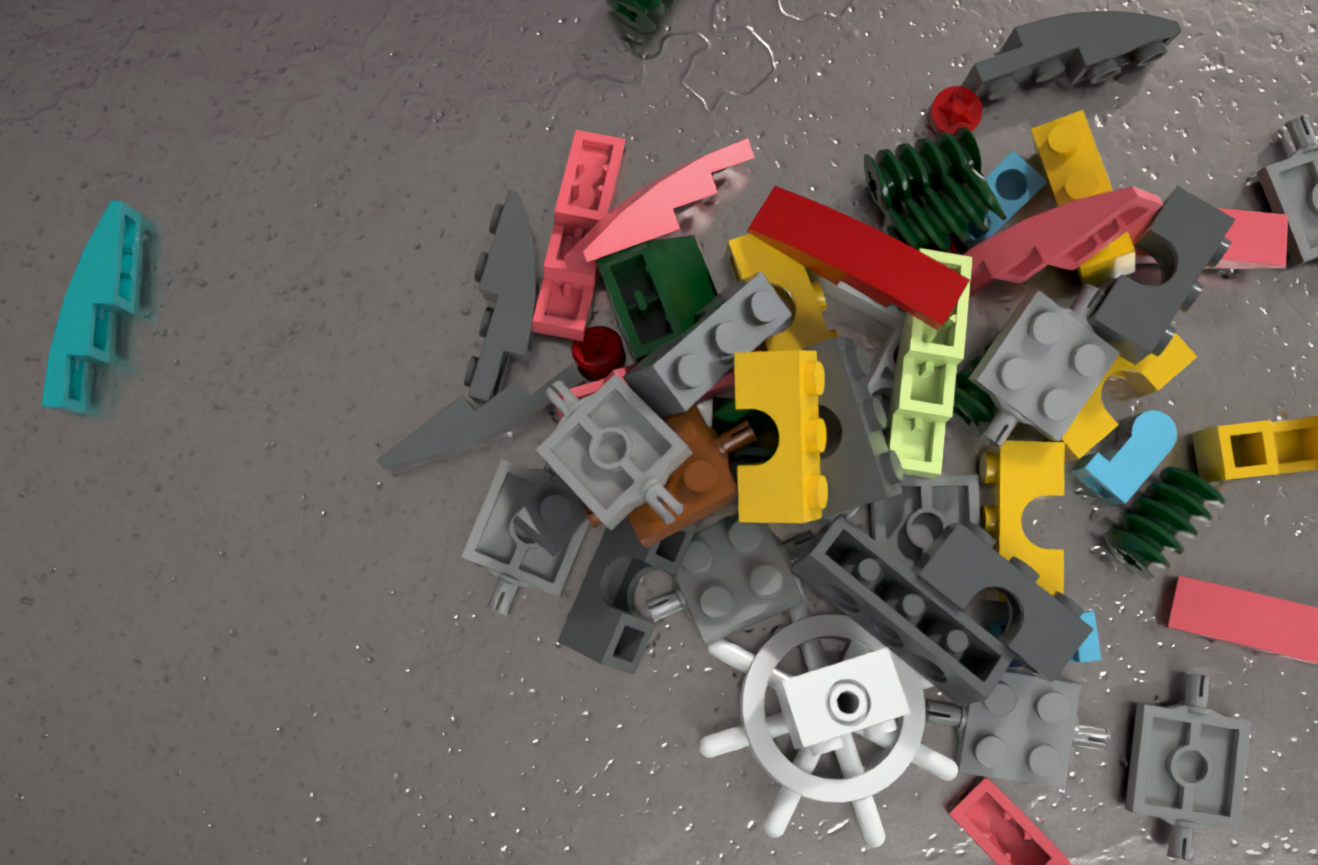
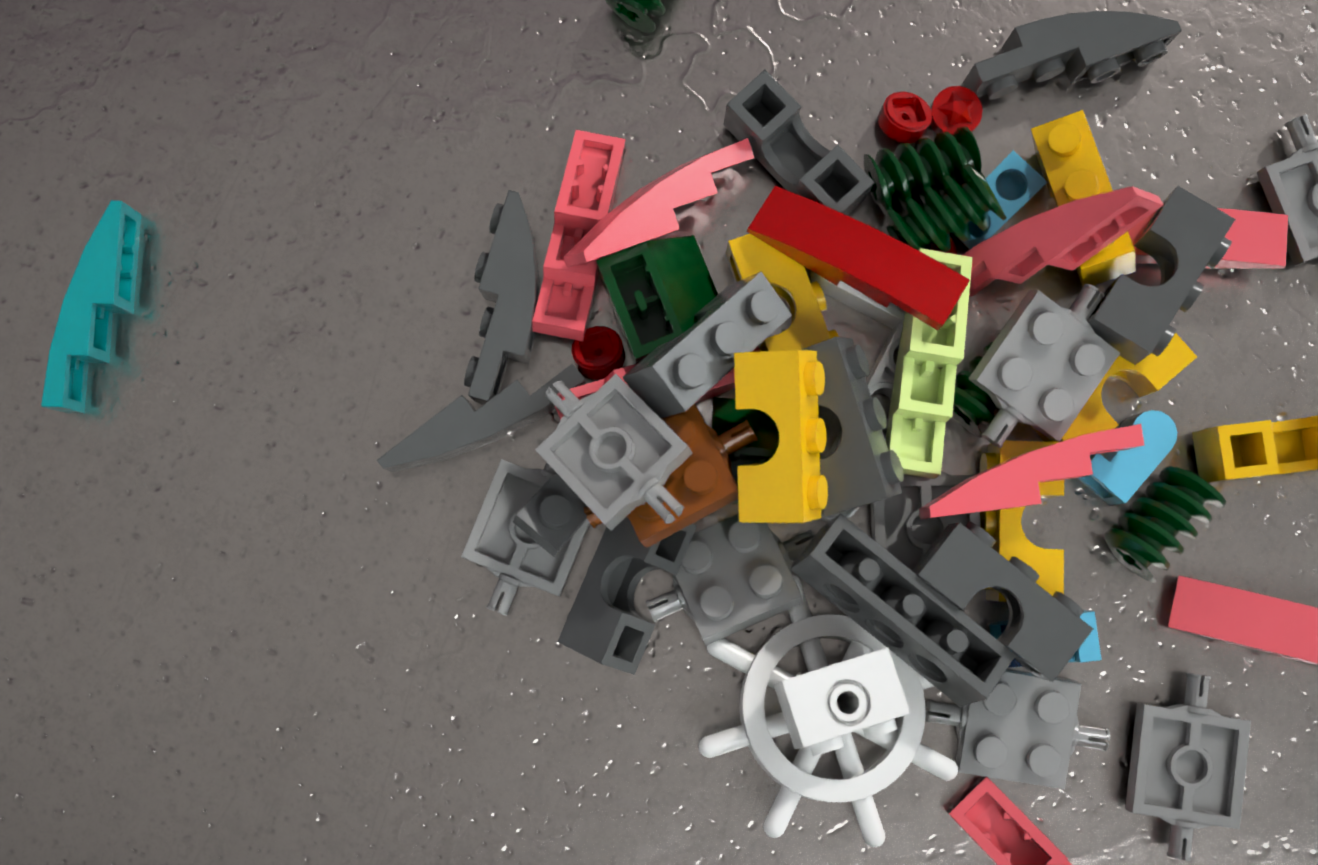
(789, 152): none -> dark grey arch
(905, 117): none -> red tile
(1017, 479): none -> coral slope

